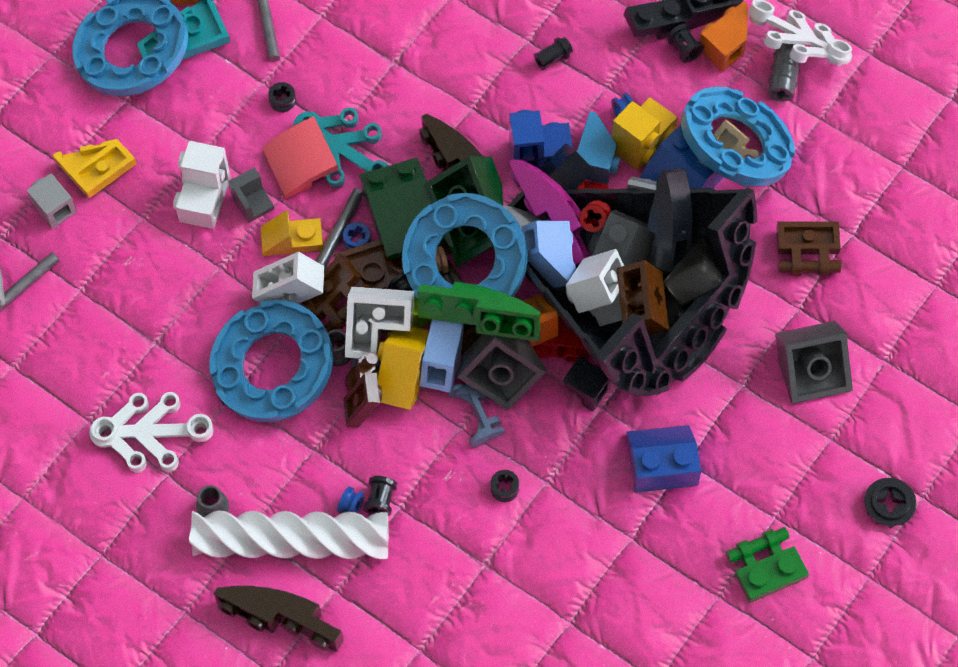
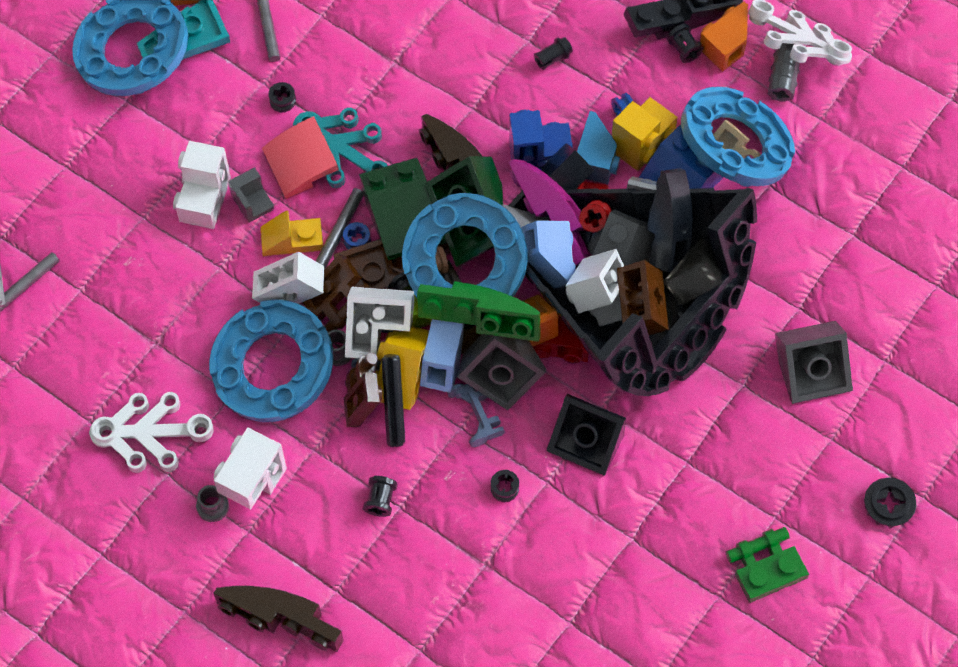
(51, 200): light grey brick -> none
(96, 165): yellow wing -> none
(252, 467): none -> white brick
(289, 535): white piece -> none
(350, 501): blue bush -> none
(393, 400): none -> black axle
(587, 434): none -> black slope
(588, 381): black panel -> none
(663, 458): blue slope -> none
(808, 238): reddish brown plate -> none

